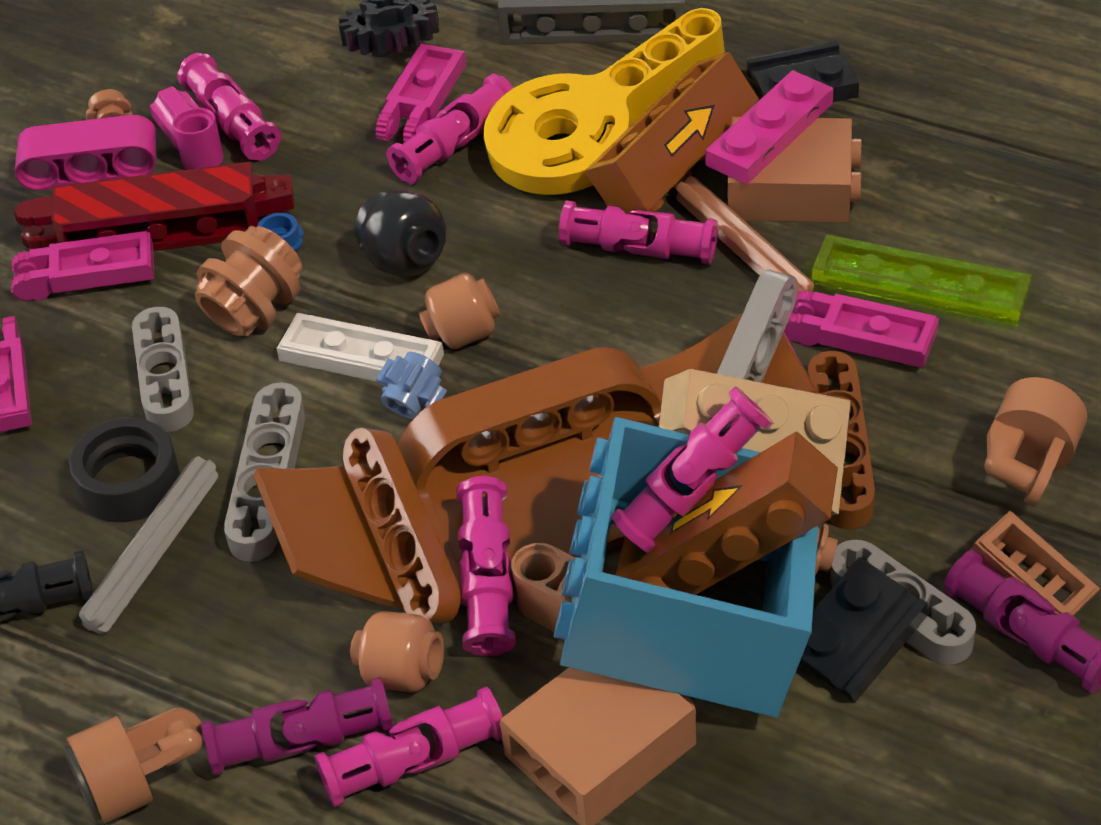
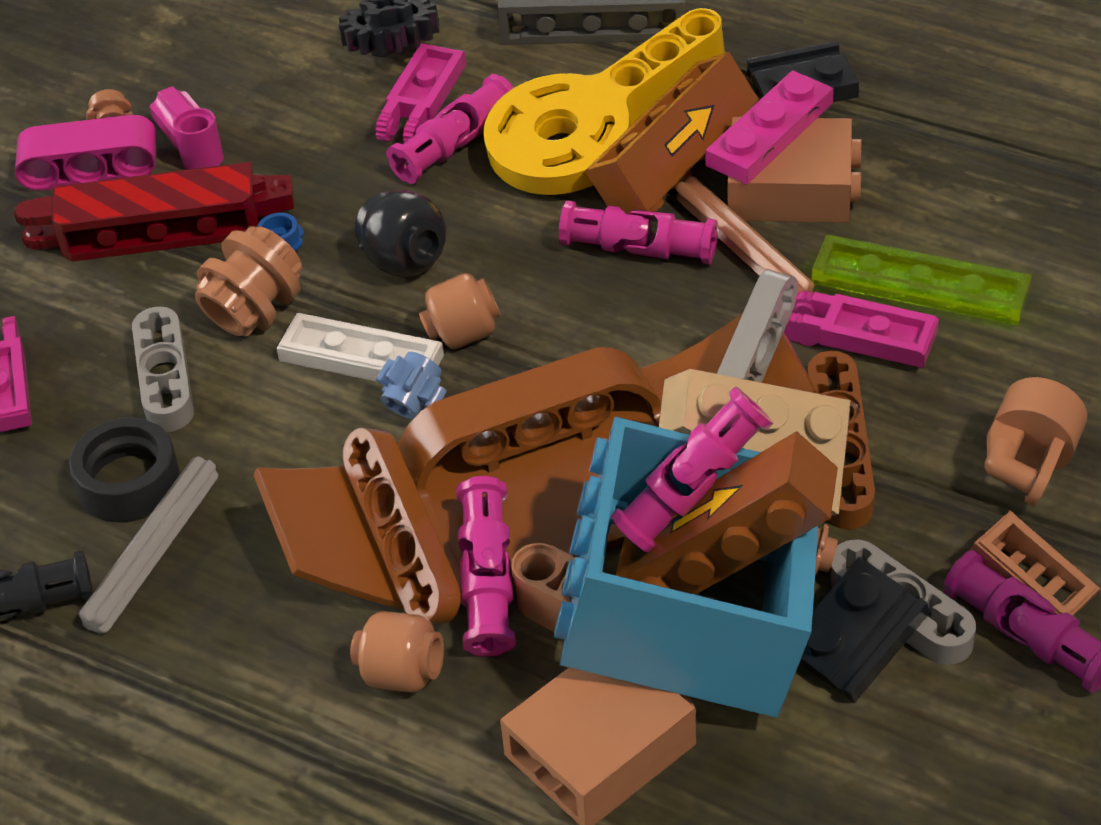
(82, 265): dark pink hinge -> none
(114, 761): nougat piece -> none
(231, 107): dark pink piece -> none
(261, 431): light grey beam -> none
(302, 724): magenta piece -> none
(407, 750): dark pink piece -> none

